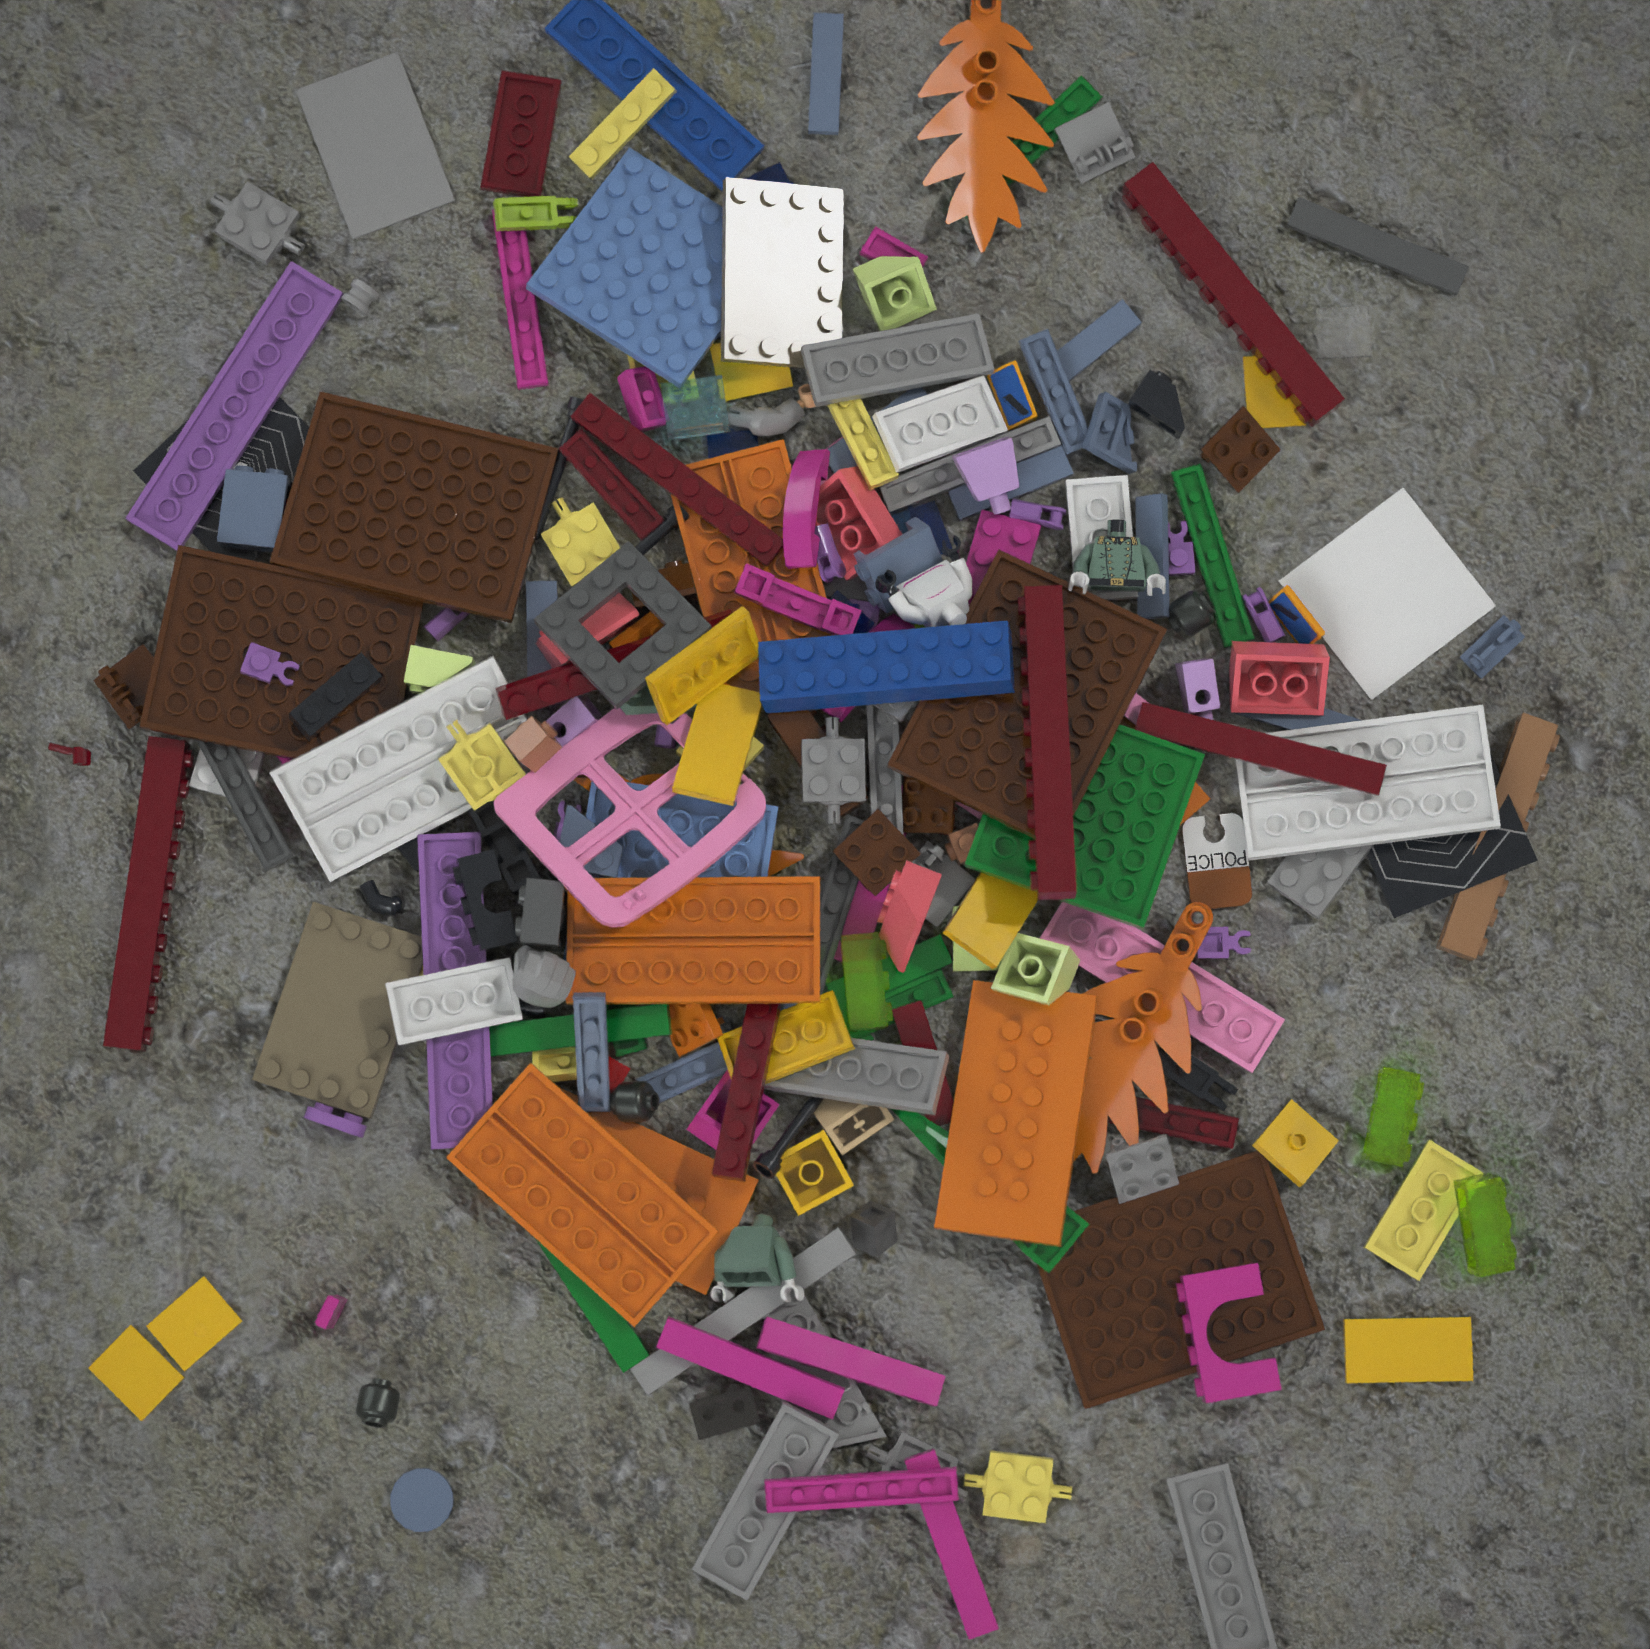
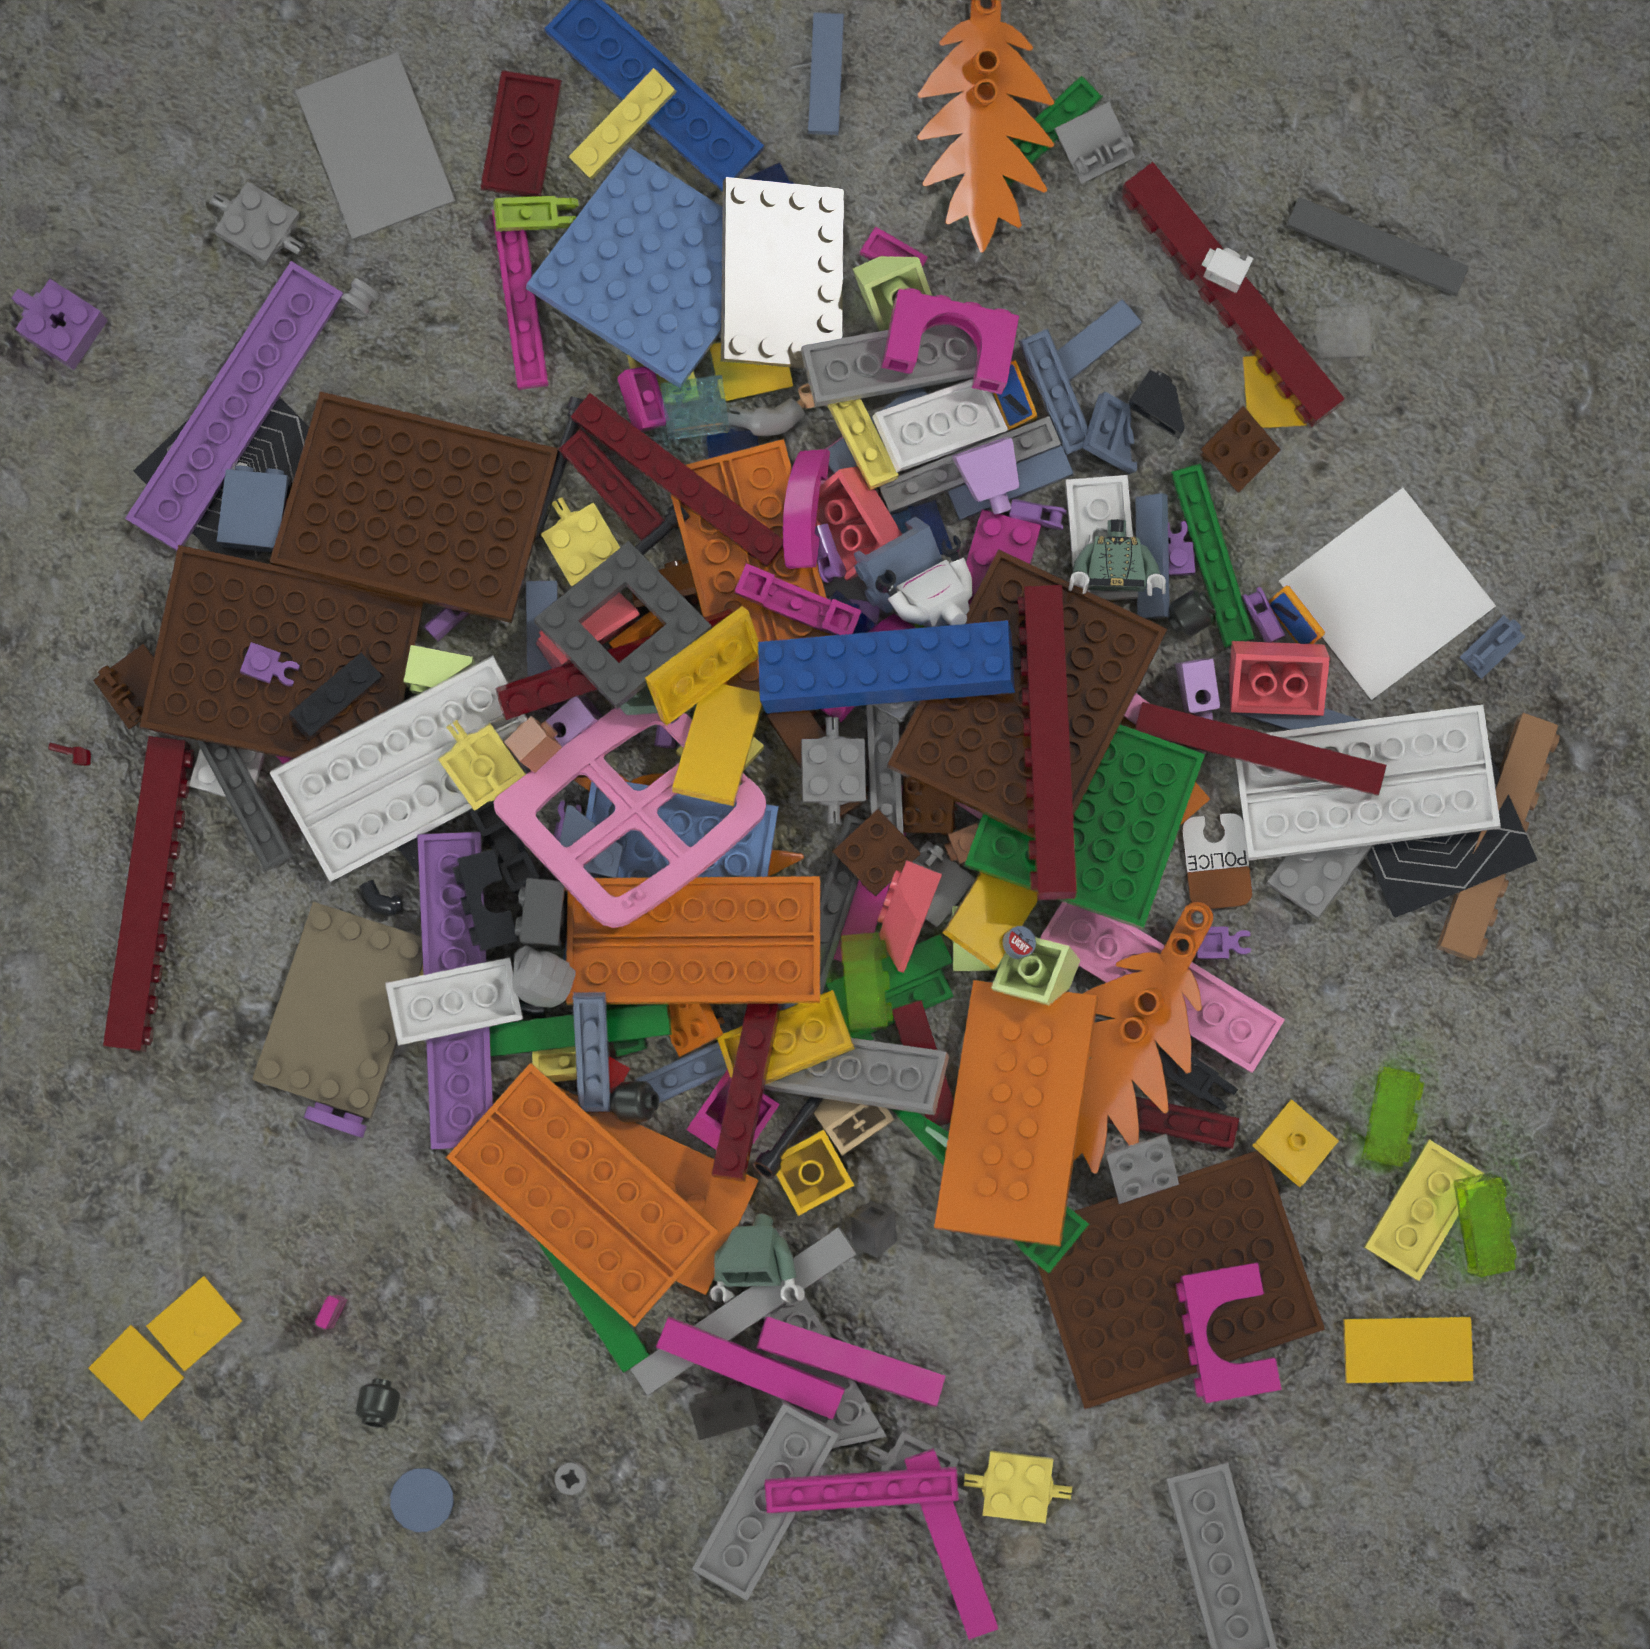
(50, 308): none -> medium lavender hinge
(573, 1473): none -> light grey wheel
(990, 330): none -> dark pink arch
(1019, 942): none -> tile
(1226, 268): none -> white brick

